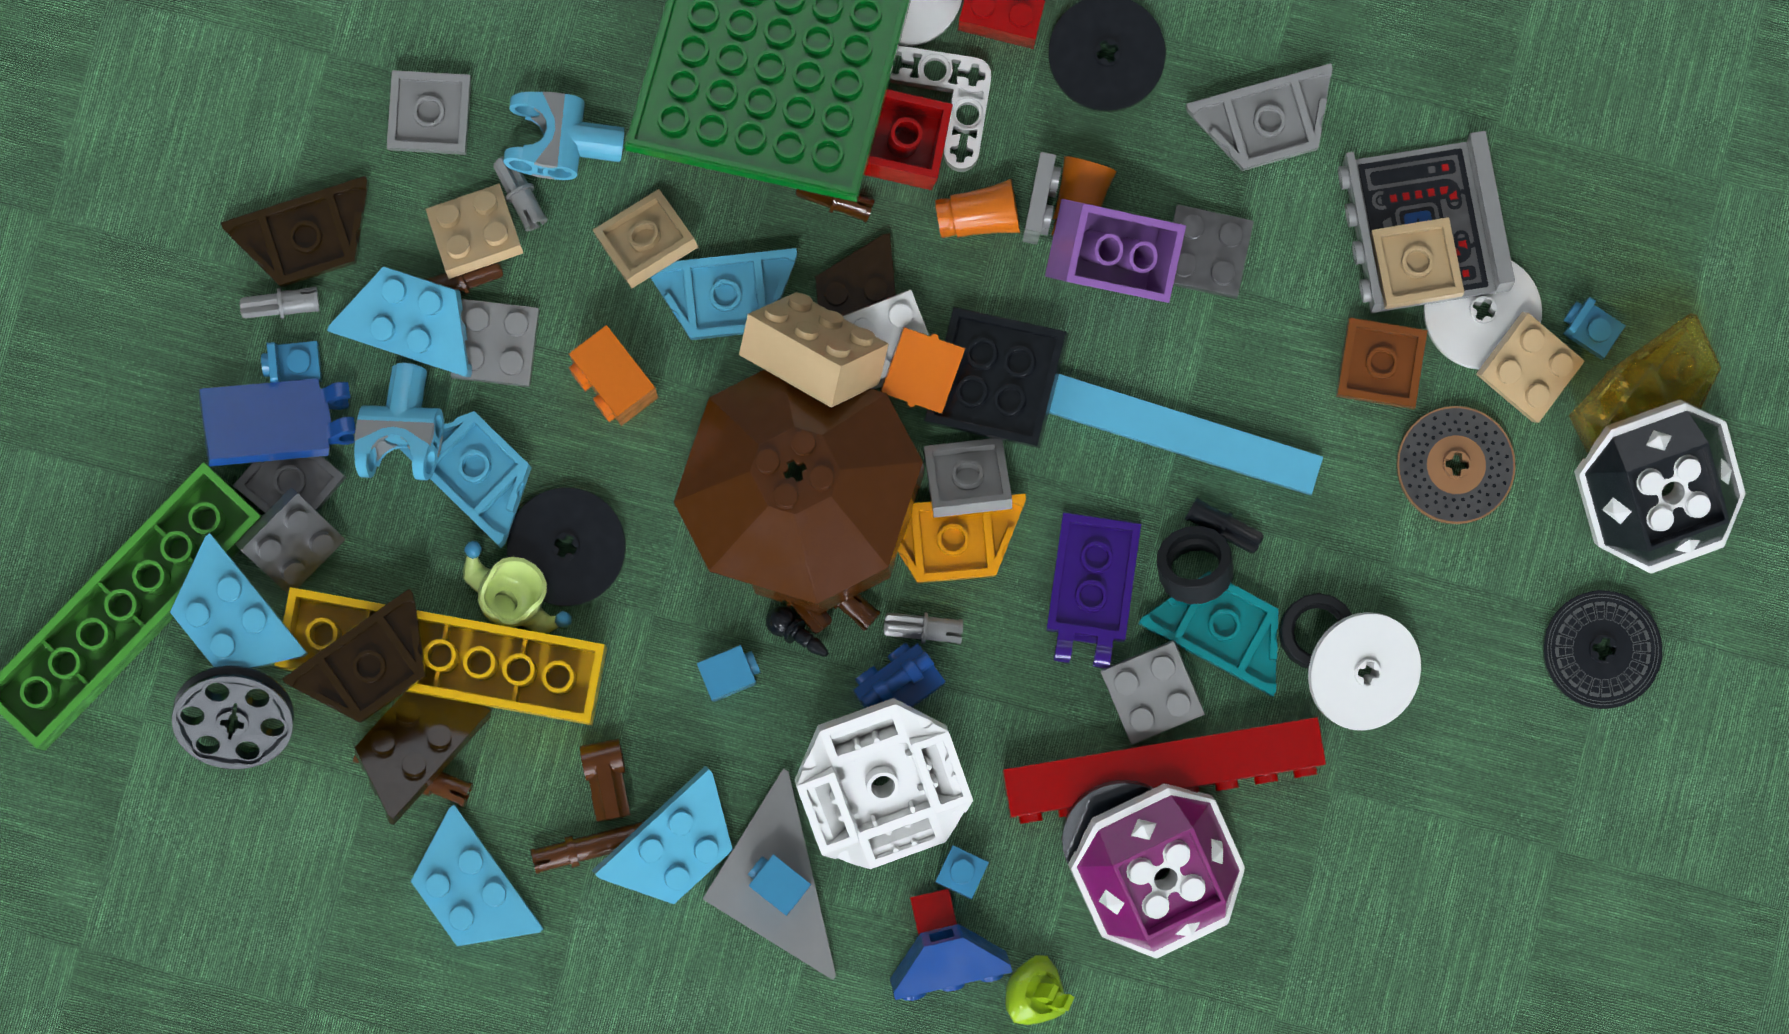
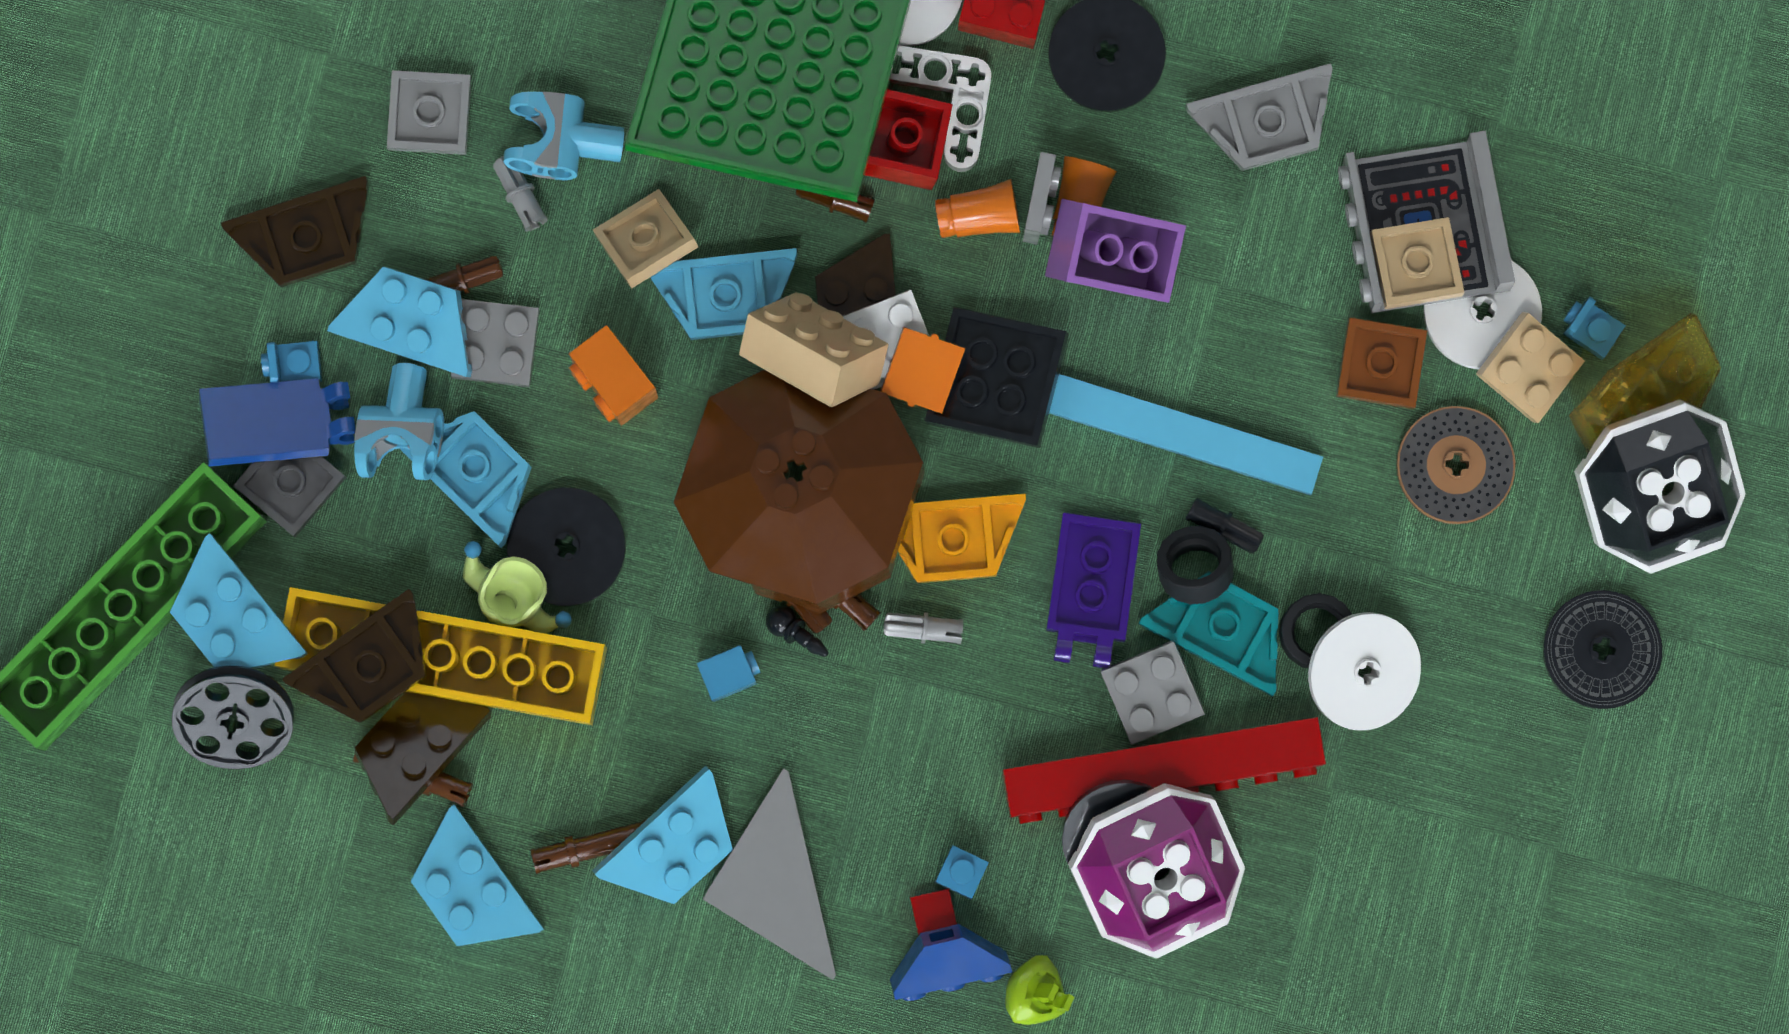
(282, 303): light grey axle -> none
(290, 541): flat silver plate -> none
(474, 231): tan plate -> none
(604, 770): reddish brown piece -> none
(778, 883): dark azure brick -> none
(887, 821): white piece -> none
(907, 678): blue brick -> none
(967, 477): light grey plate -> none
(1212, 251): flat silver plate -> none

